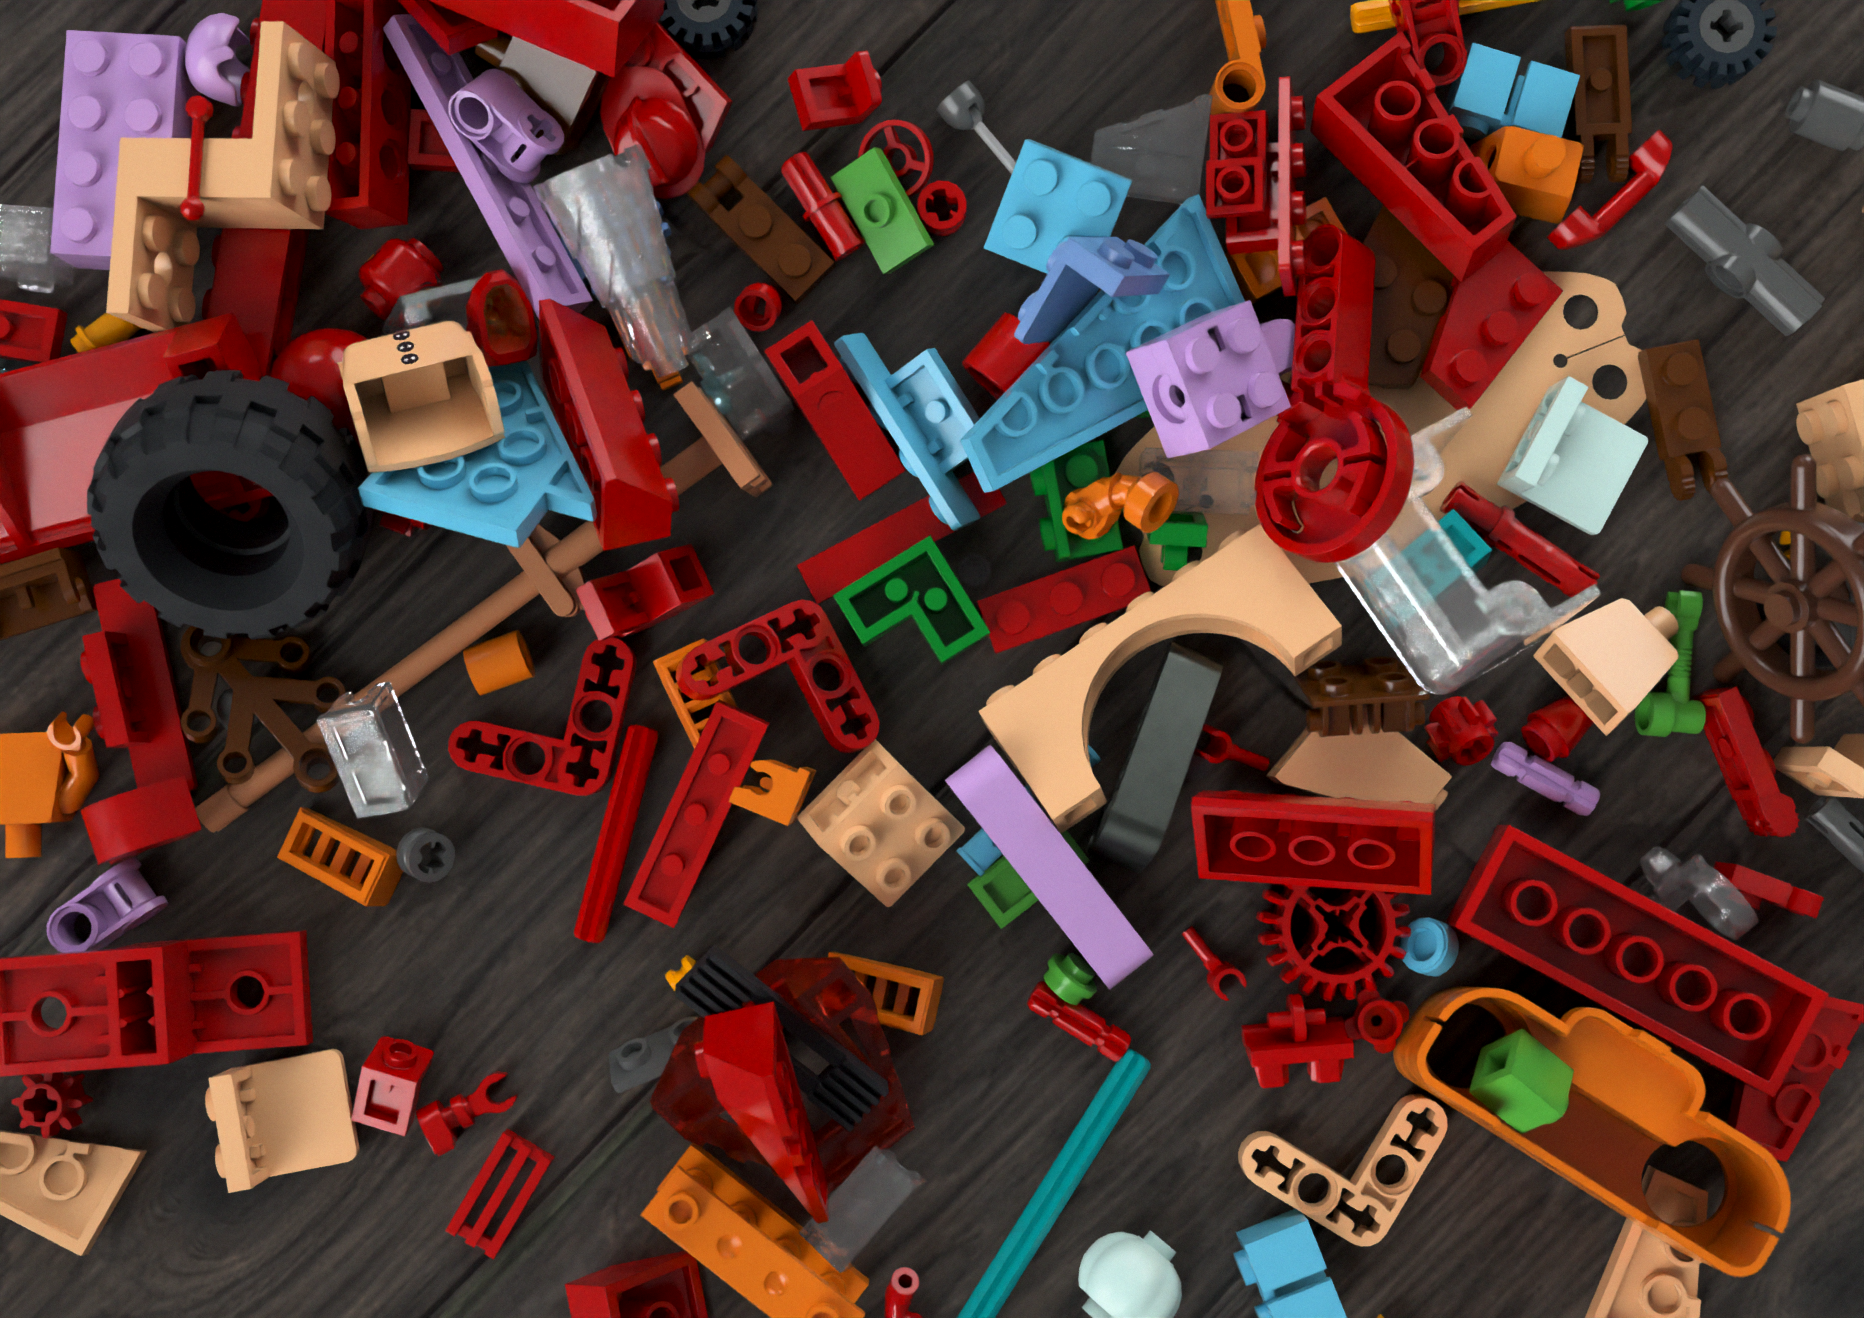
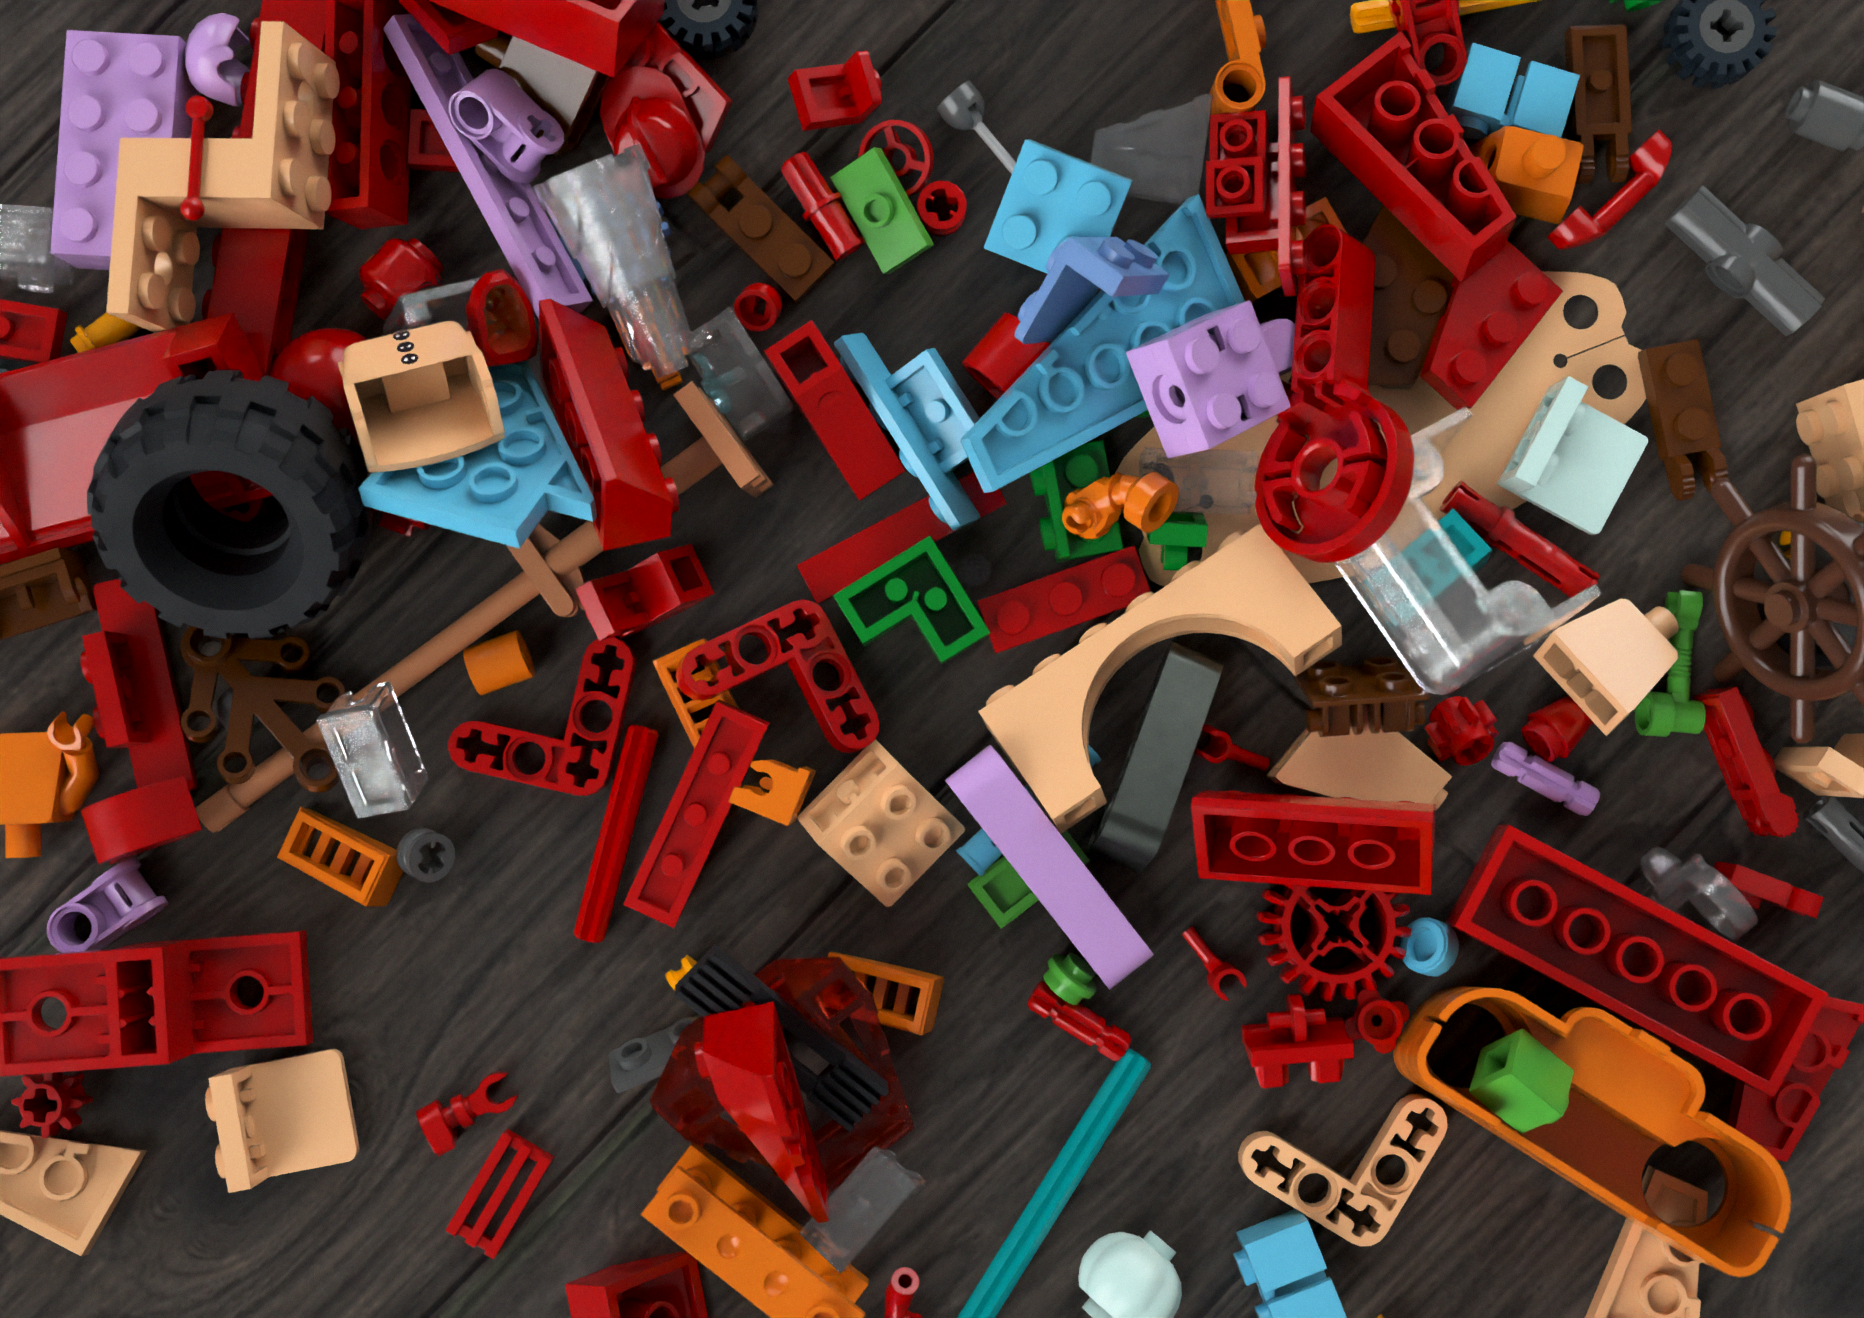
(391, 1085): red bracket -> none

